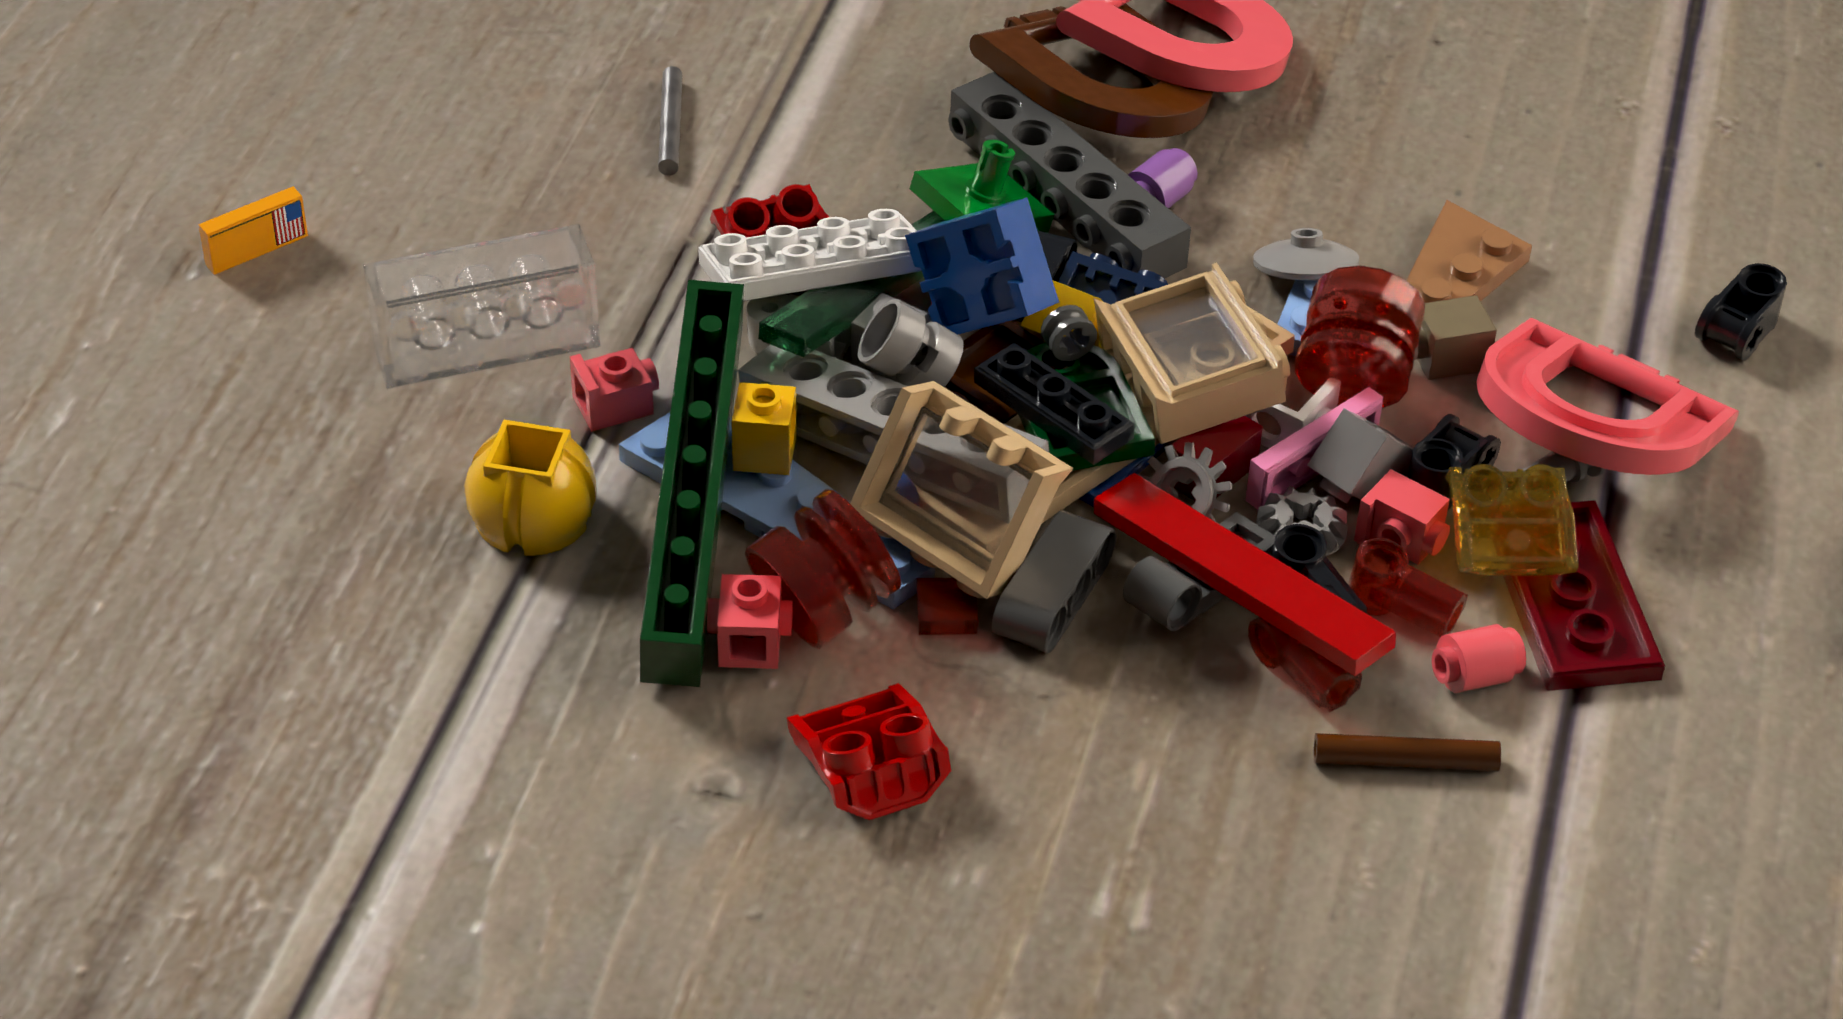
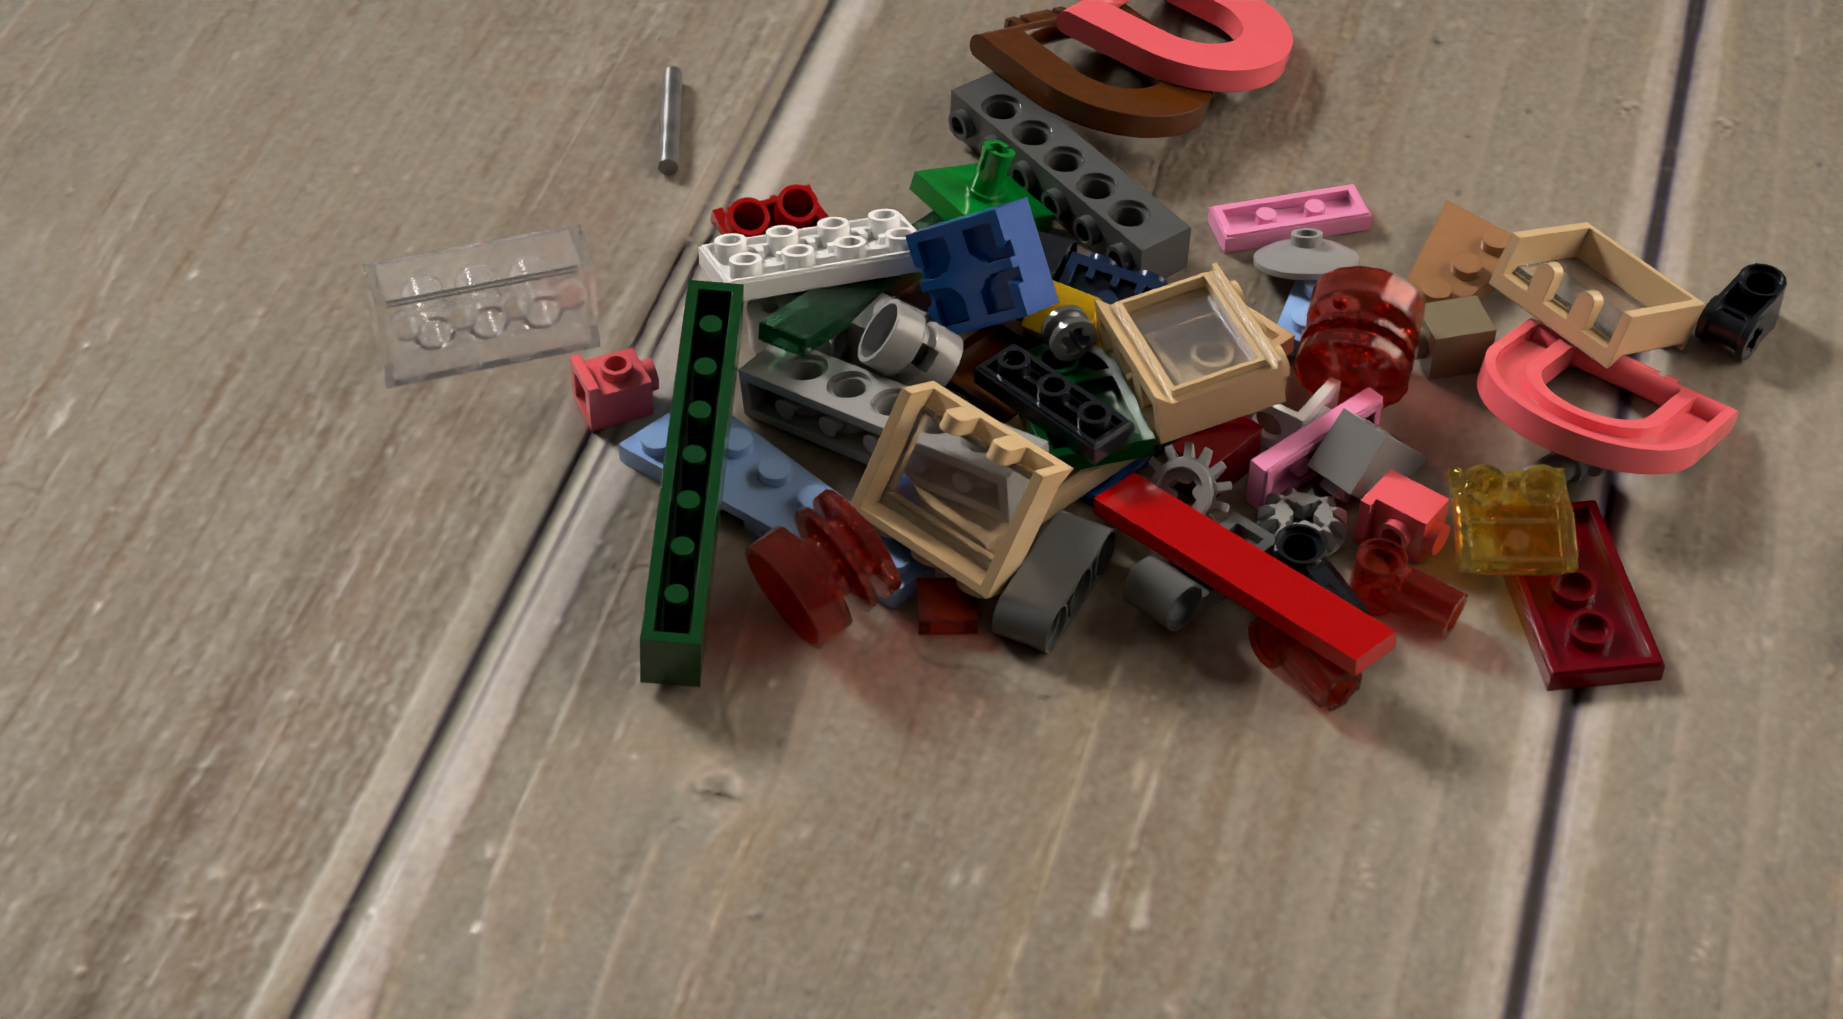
(253, 230): light orange tile -> none
(530, 488): yellow piece -> none
(749, 609): coral brick -> none
(764, 428): yellow brick -> none
(874, 752): red slope -> none
(1167, 175): medium lavender brick -> none
(1273, 219): none -> bright pink tile
(1407, 752): reddish brown piece -> none
(1450, 447): black piece -> none
(1478, 658): coral brick -> none
(1594, 292): none -> tan window

